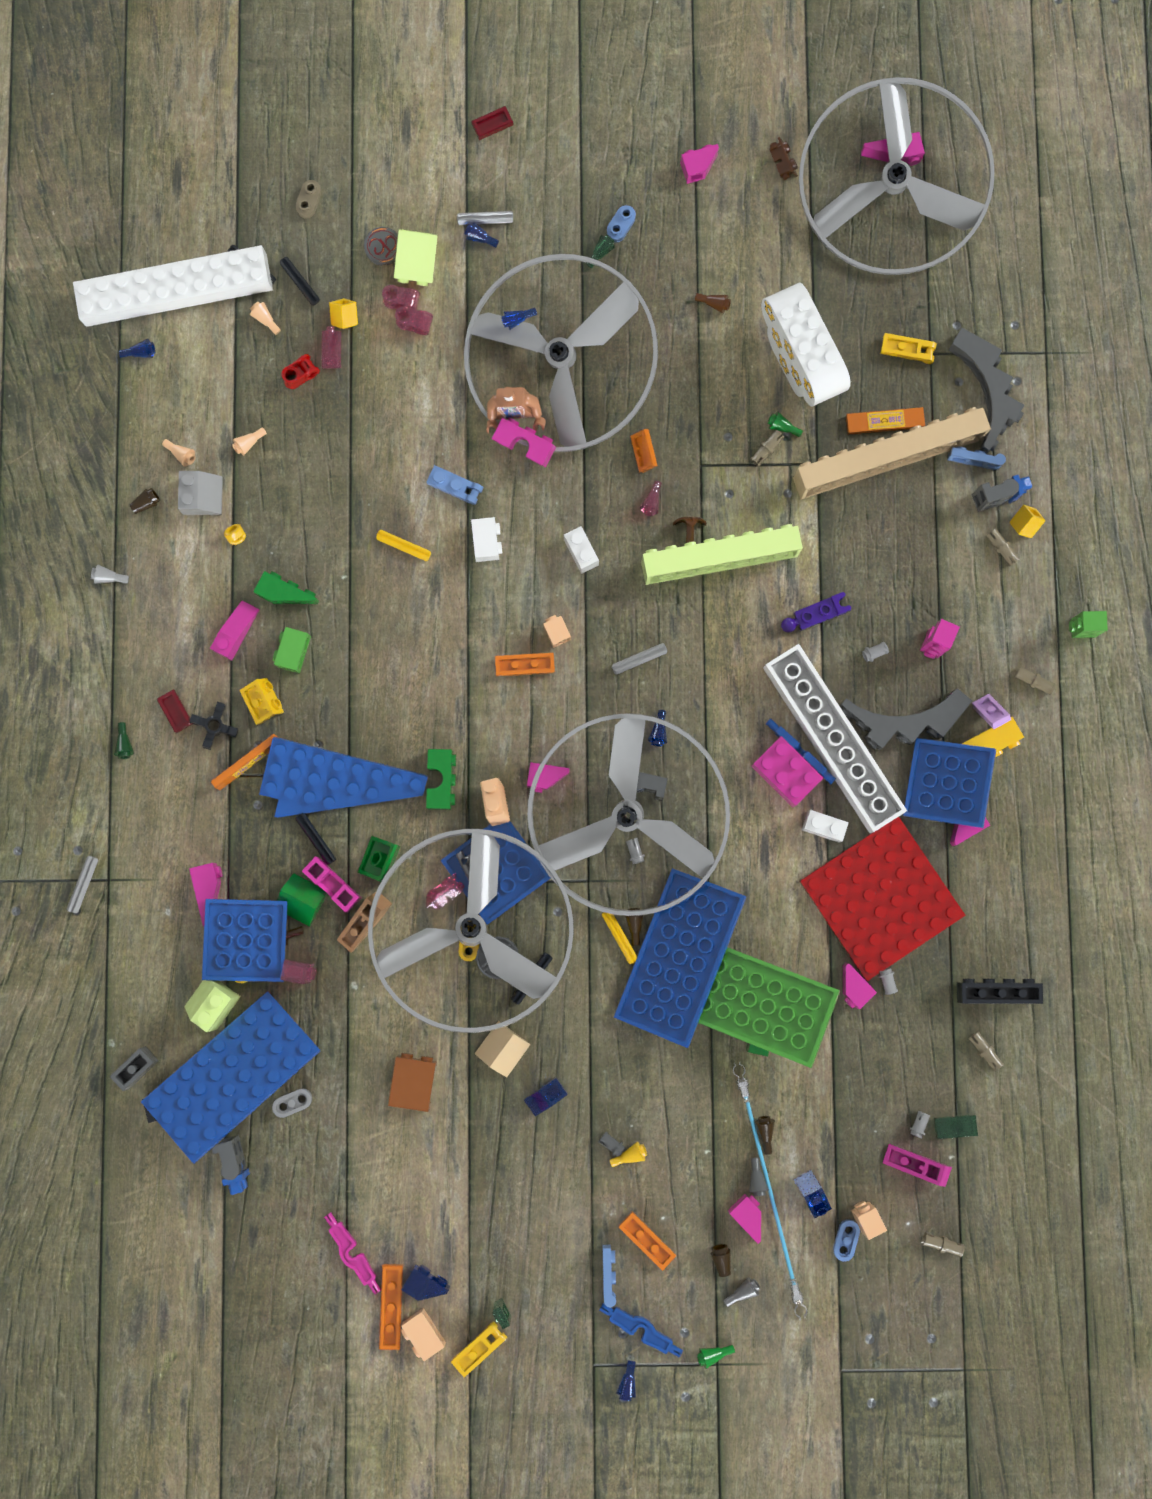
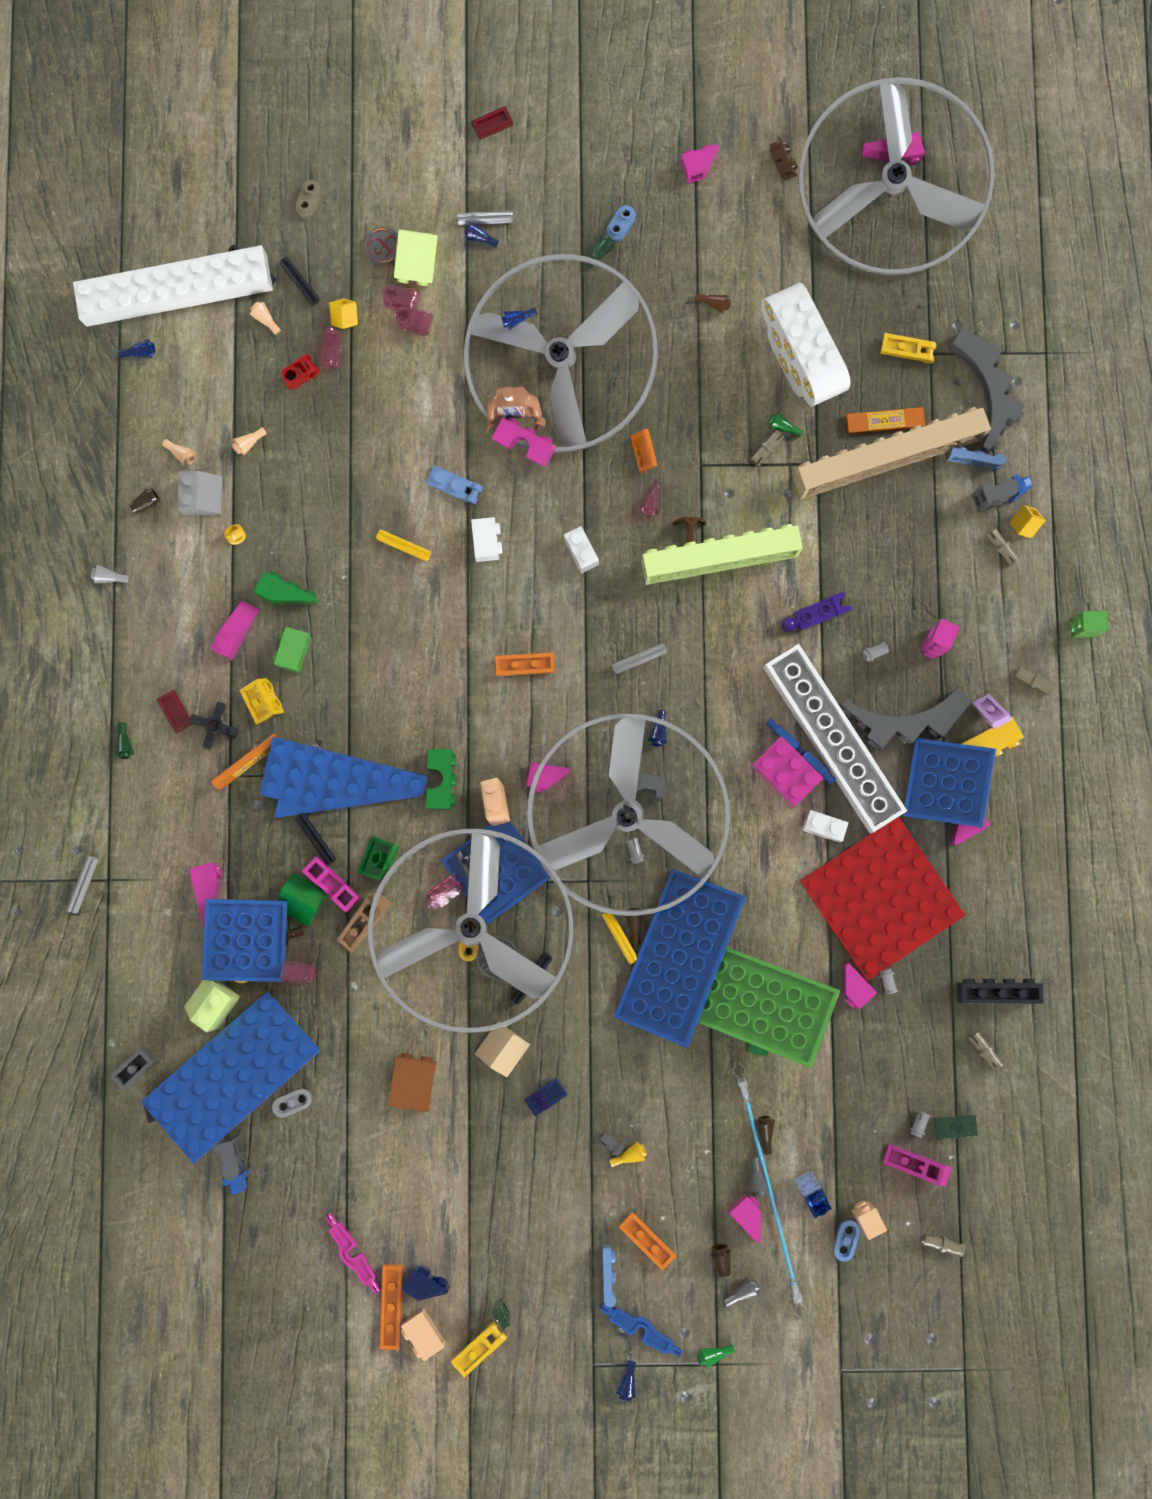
(556, 630): light nougat brick -> none

